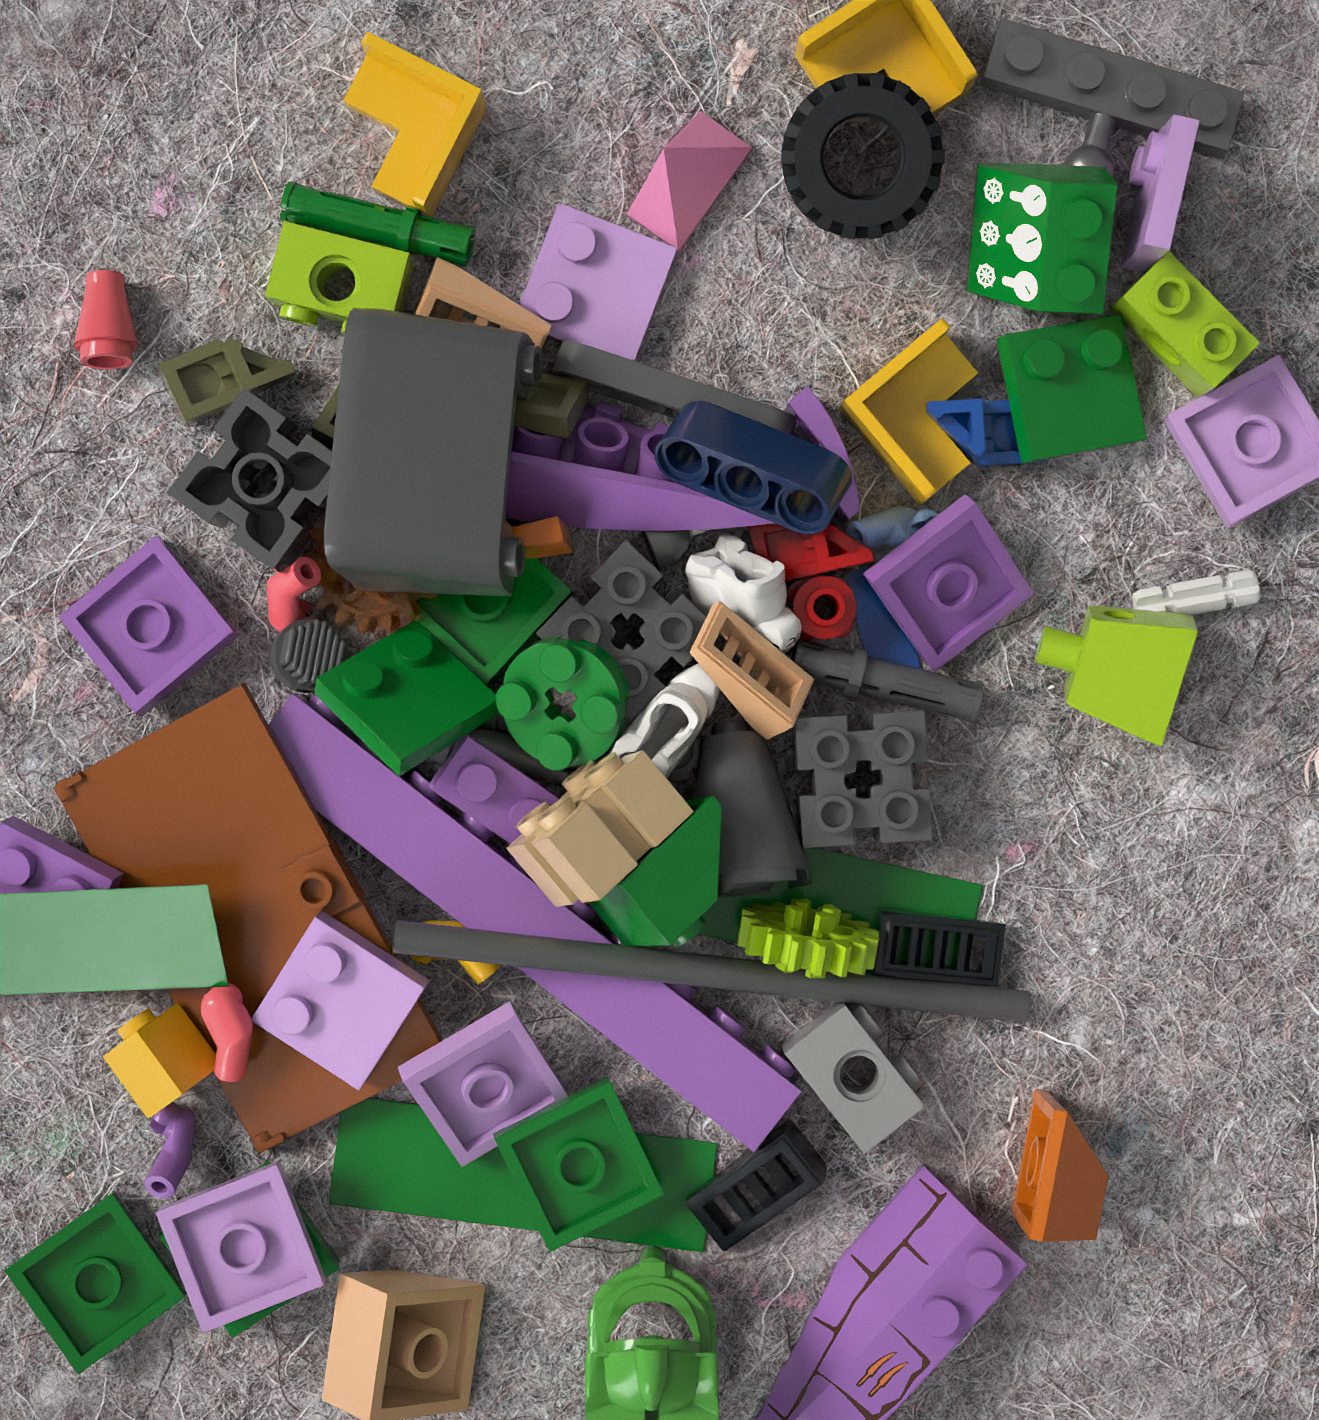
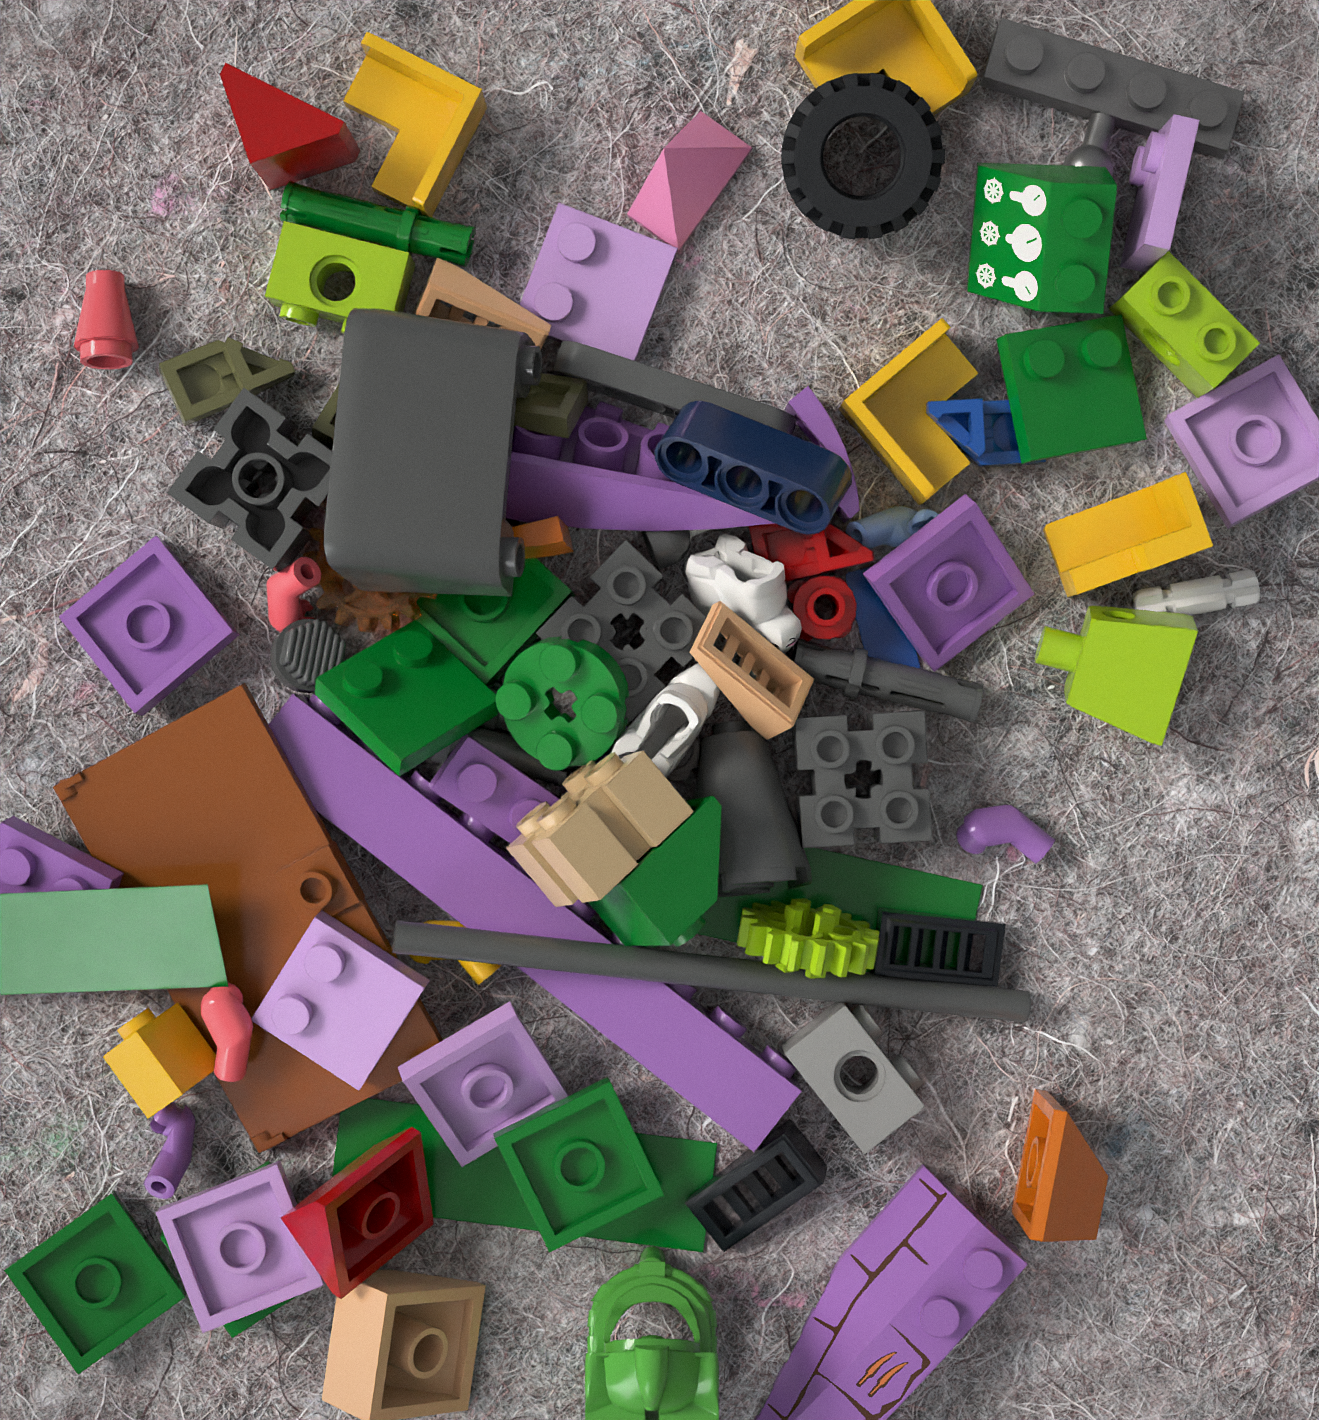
(284, 134): none -> red slope
(365, 1212): none -> red slope
(1000, 826): none -> medium lavender arm
(1127, 535): none -> yellow panel

